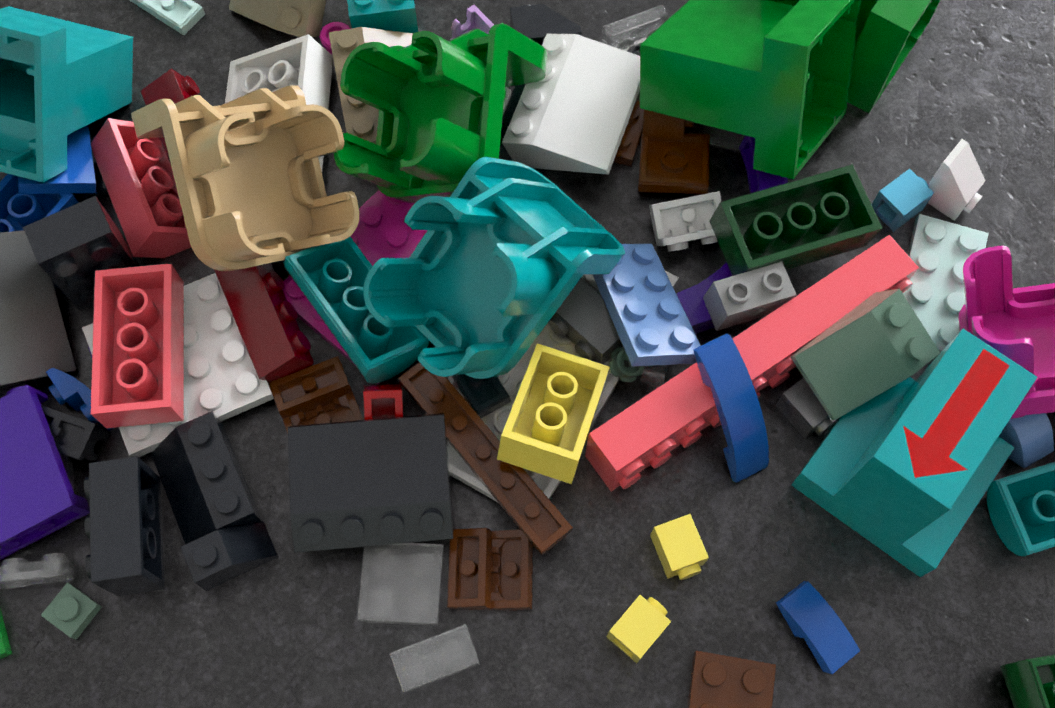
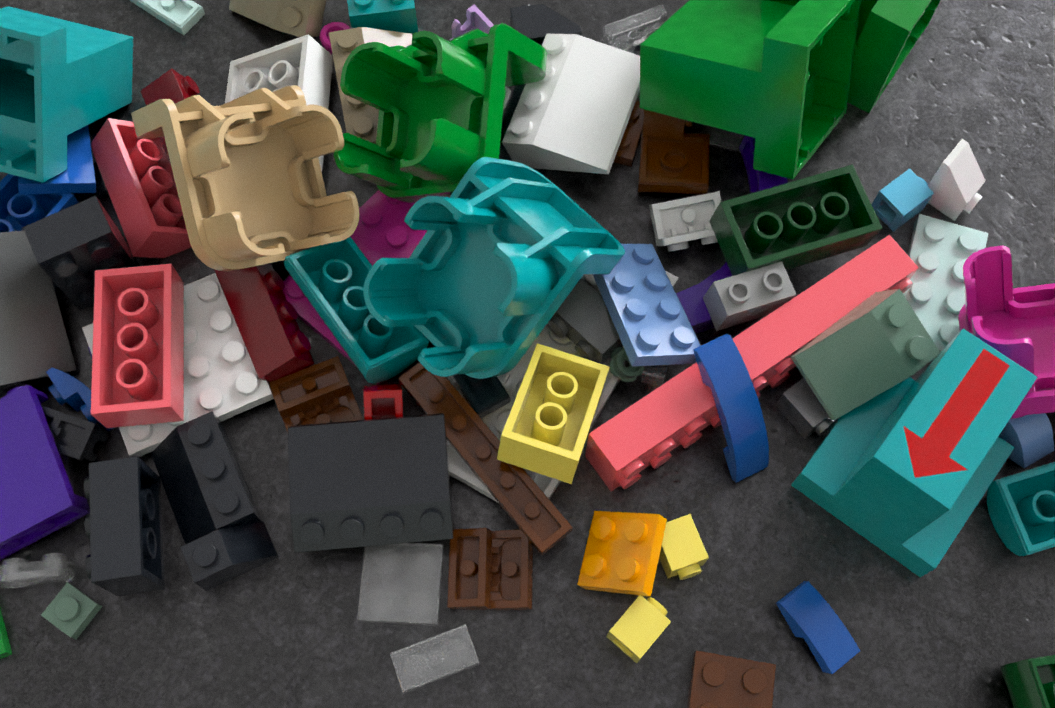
(622, 552): none -> light orange plate

